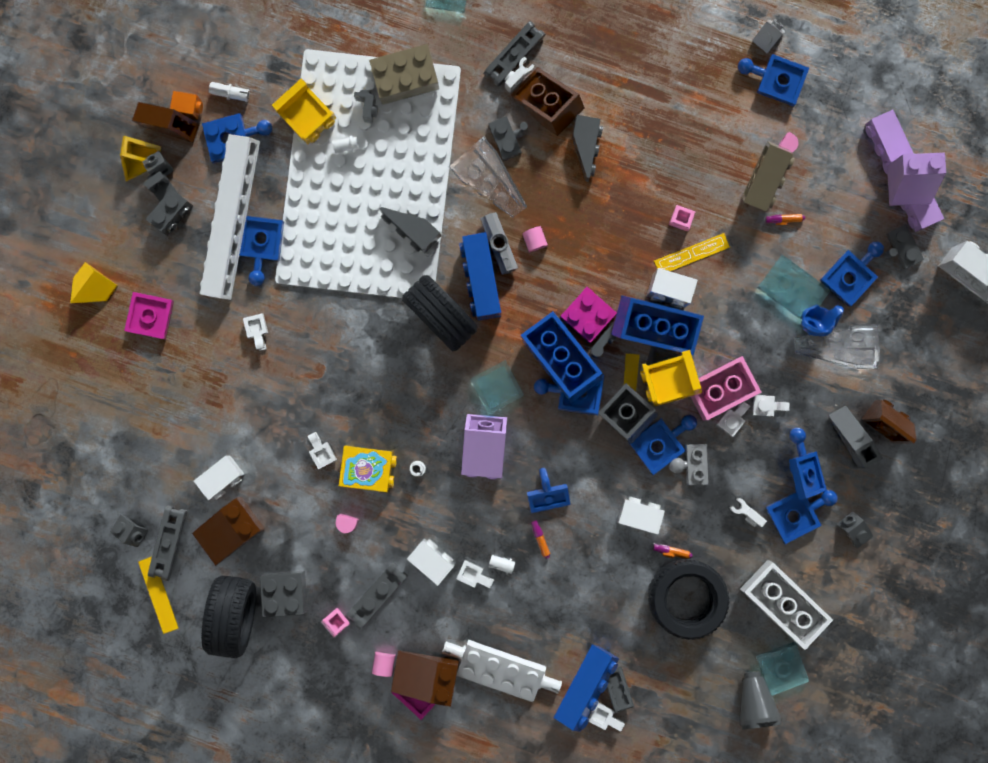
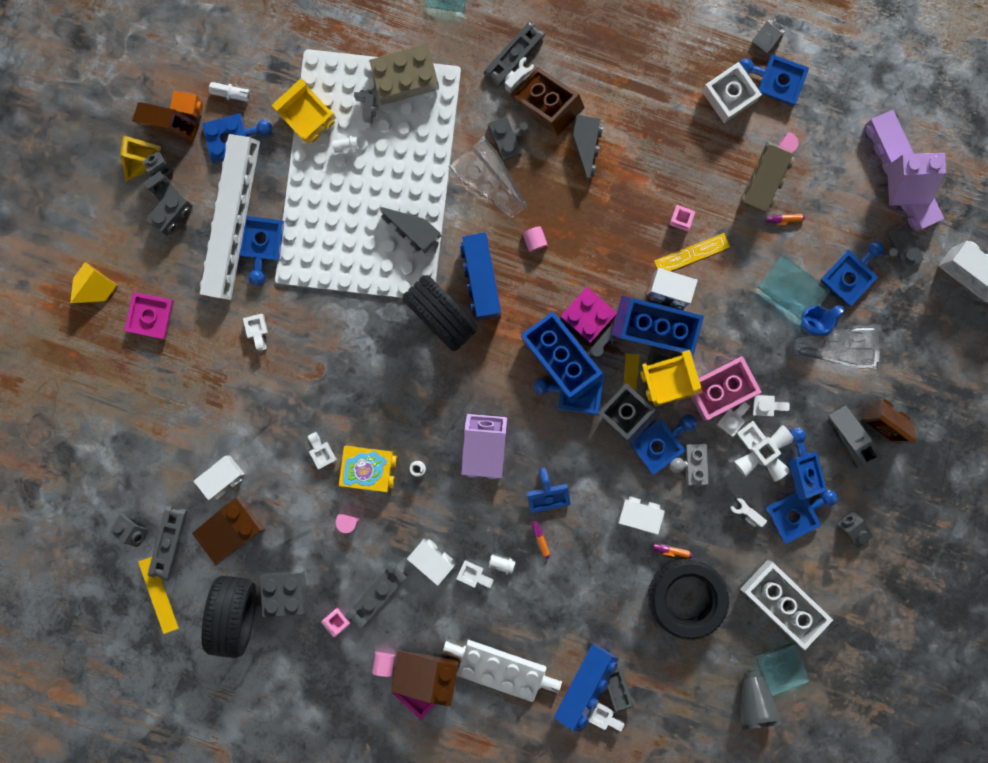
(497, 387): clear light blue plate -> none
(503, 255): light grey piece -> none
(731, 92): none -> white brick
(763, 450): none -> white brick

